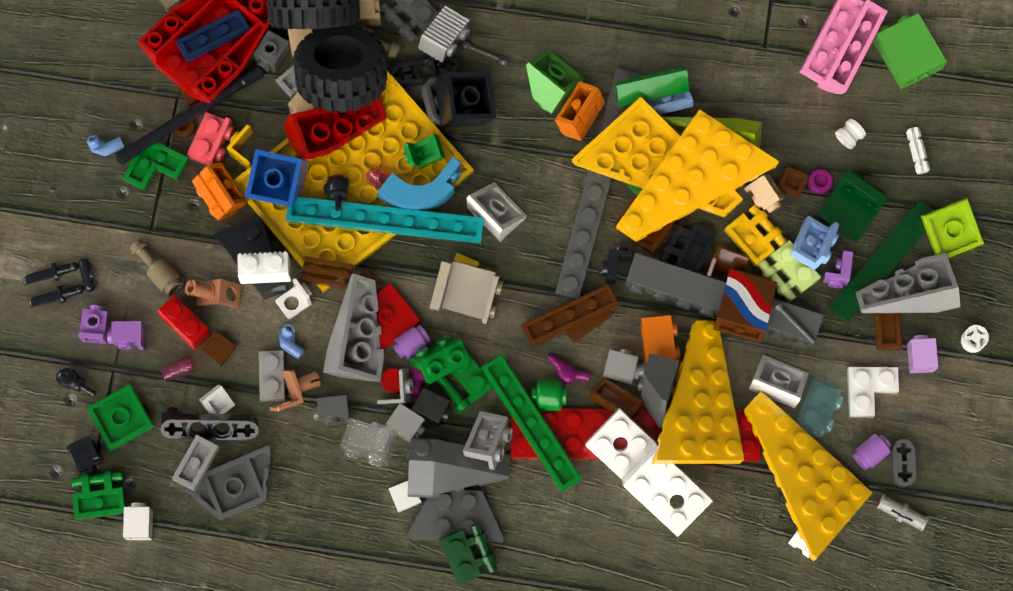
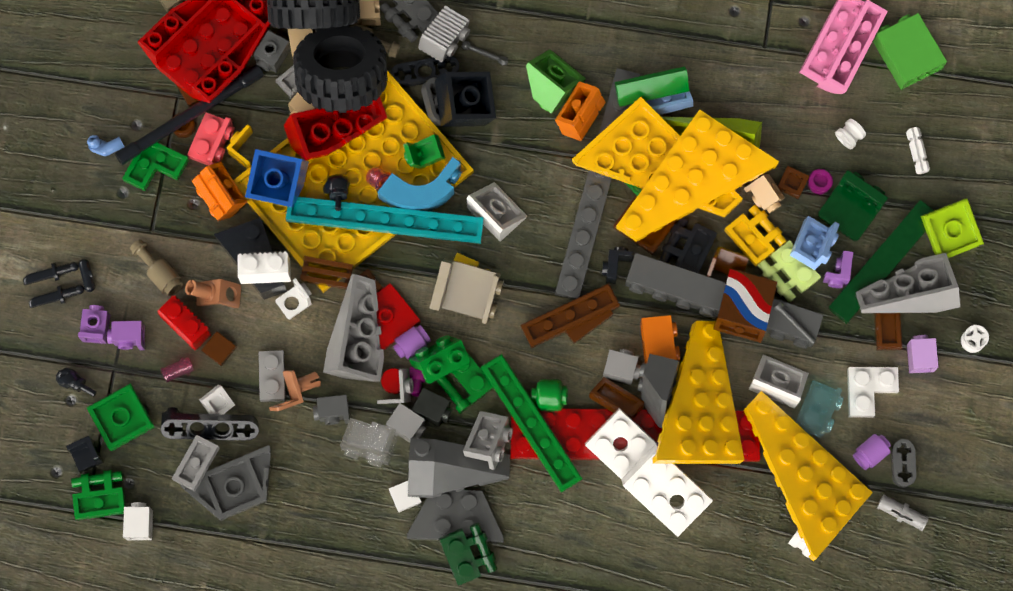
(213, 36): dark blue tile -> none
(287, 341): medium blue arm -> none
(567, 372): magenta animal -> none

